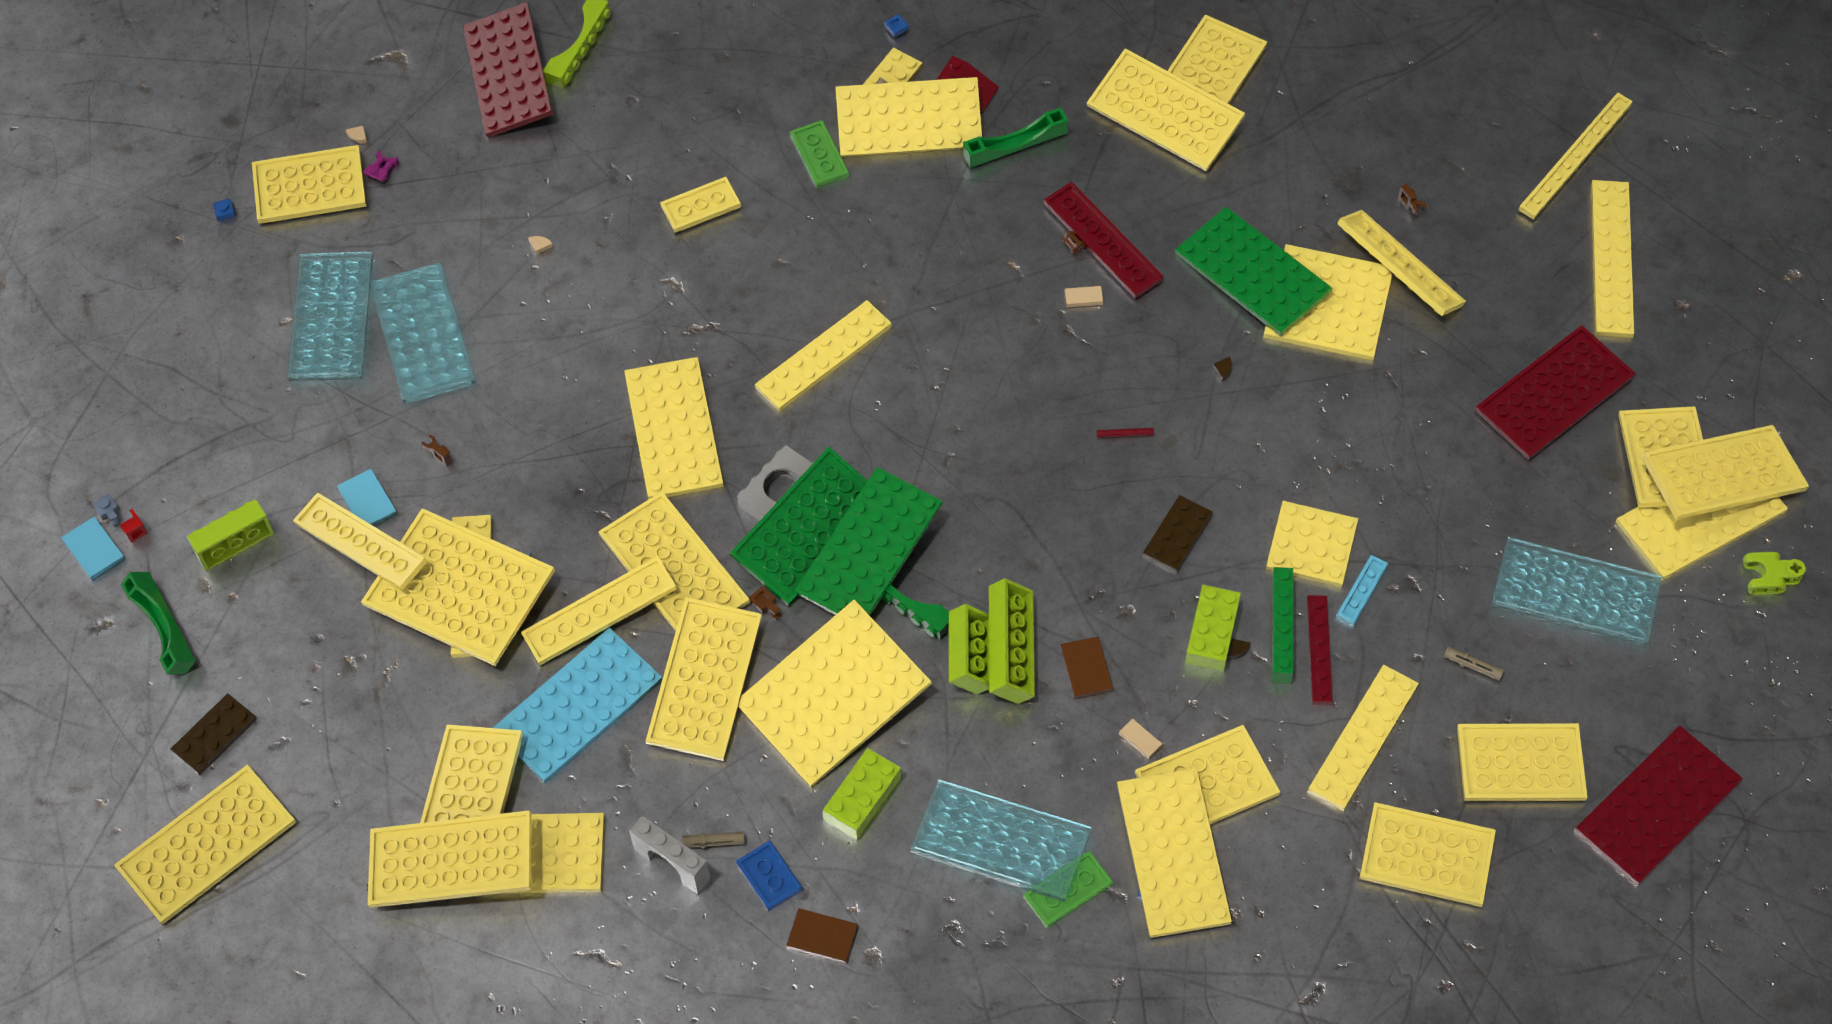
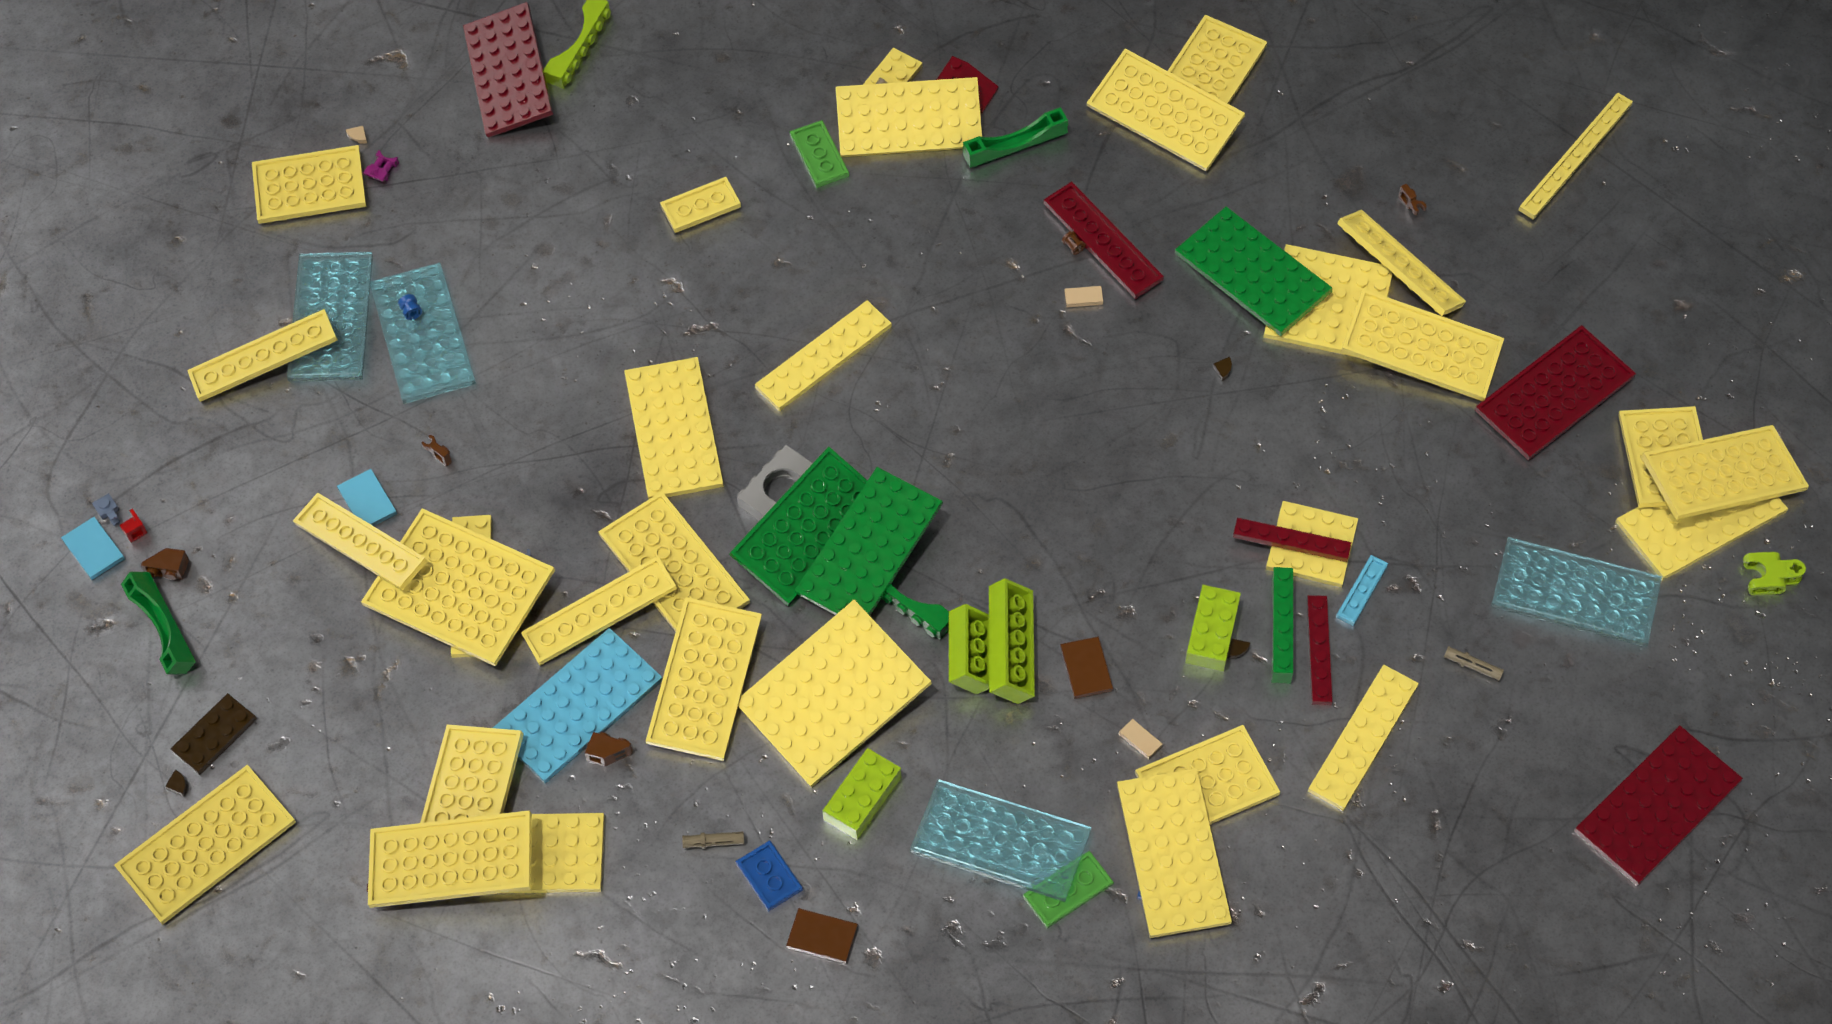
(167, 563): none -> reddish brown slope
(176, 783): none -> dark brown tile
(224, 209): blue plate -> none
(230, 534): lime brick -> none
(262, 355): none -> light yellow plate
(410, 308): none -> blue wheel
(540, 243): tan tile -> none
(606, 750): none -> reddish brown slope
(651, 839): light grey arch -> none
(763, 601): reddish brown plate -> none
(896, 25): blue plate -> none
(1124, 432): dark red bar -> none
(1177, 534): dark brown plate -> none
(1292, 539): none -> dark red plate
(1423, 345): none -> light yellow plate
(1427, 854): light yellow plate -> none
(1521, 762): light yellow plate -> none
(1612, 259): light yellow plate -> none

